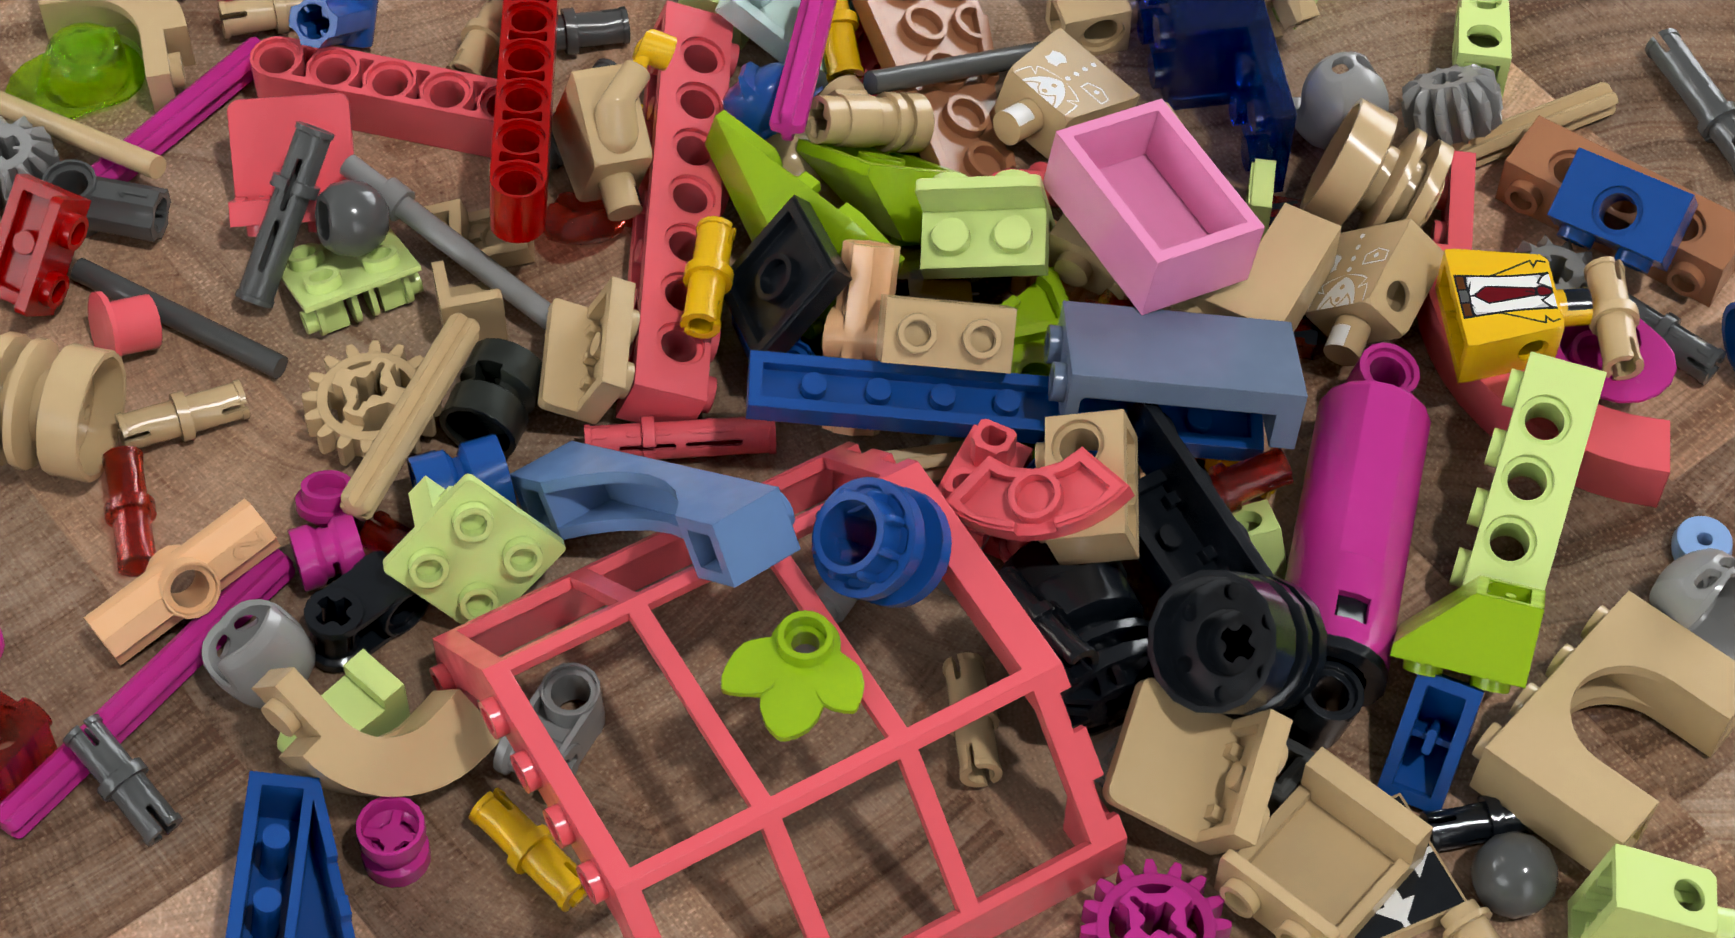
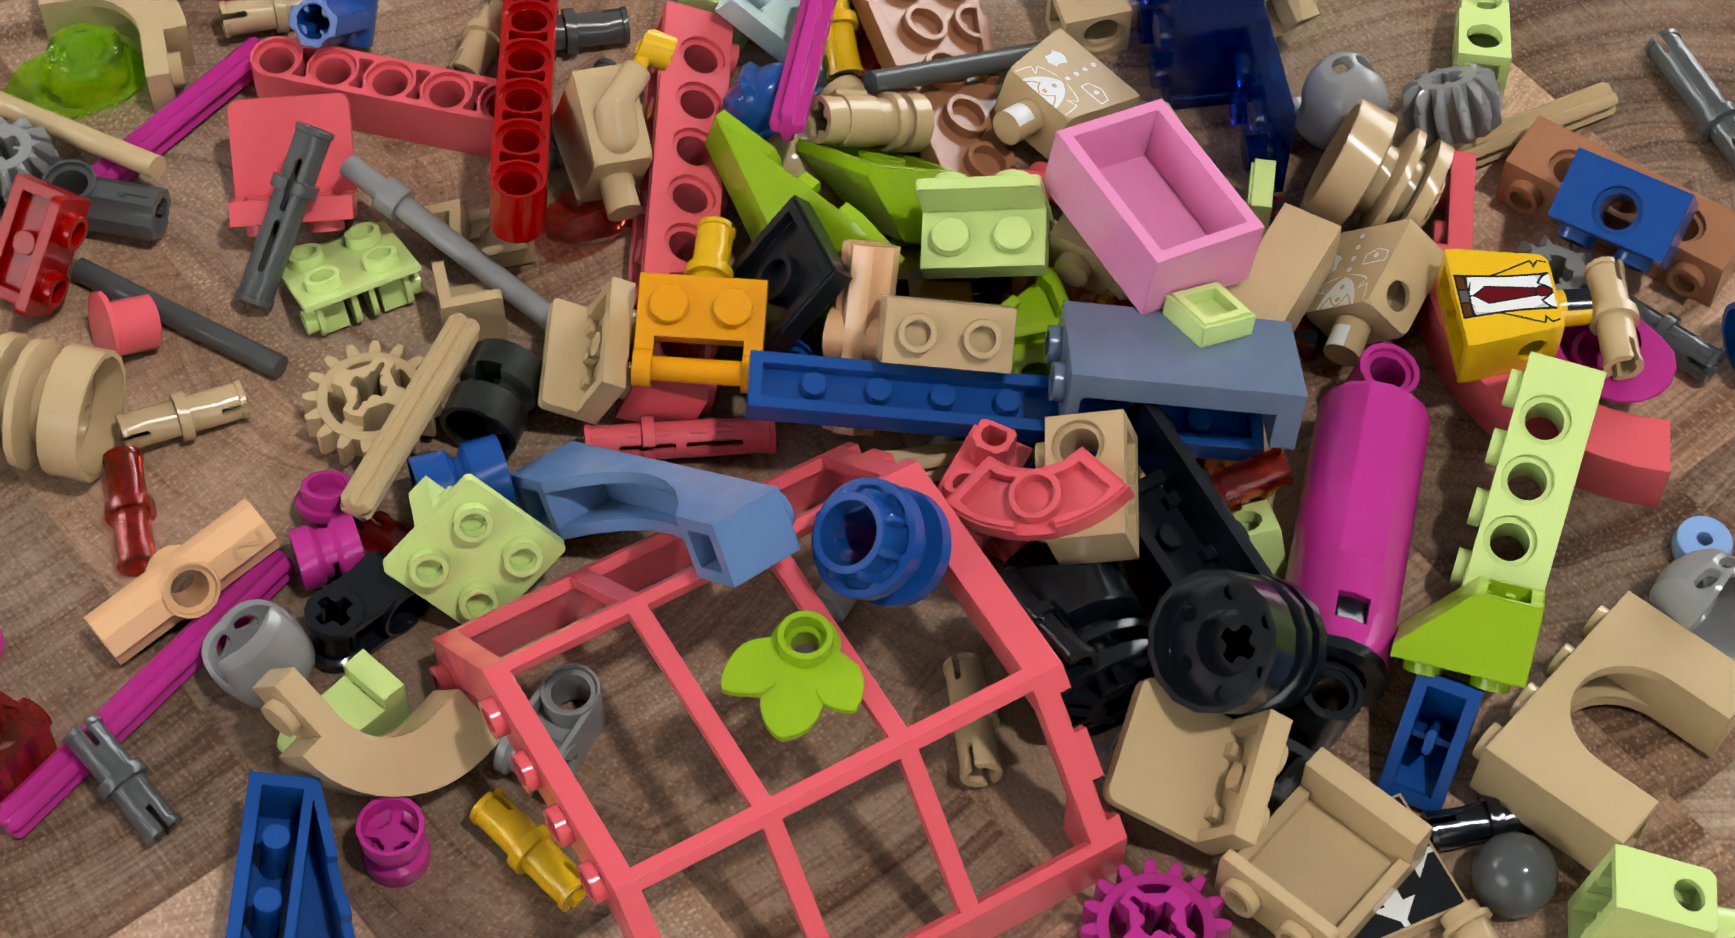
(351, 218): dark grey piece -> none
(697, 312): none -> light orange plate
(1209, 314): none -> yellowish green tile

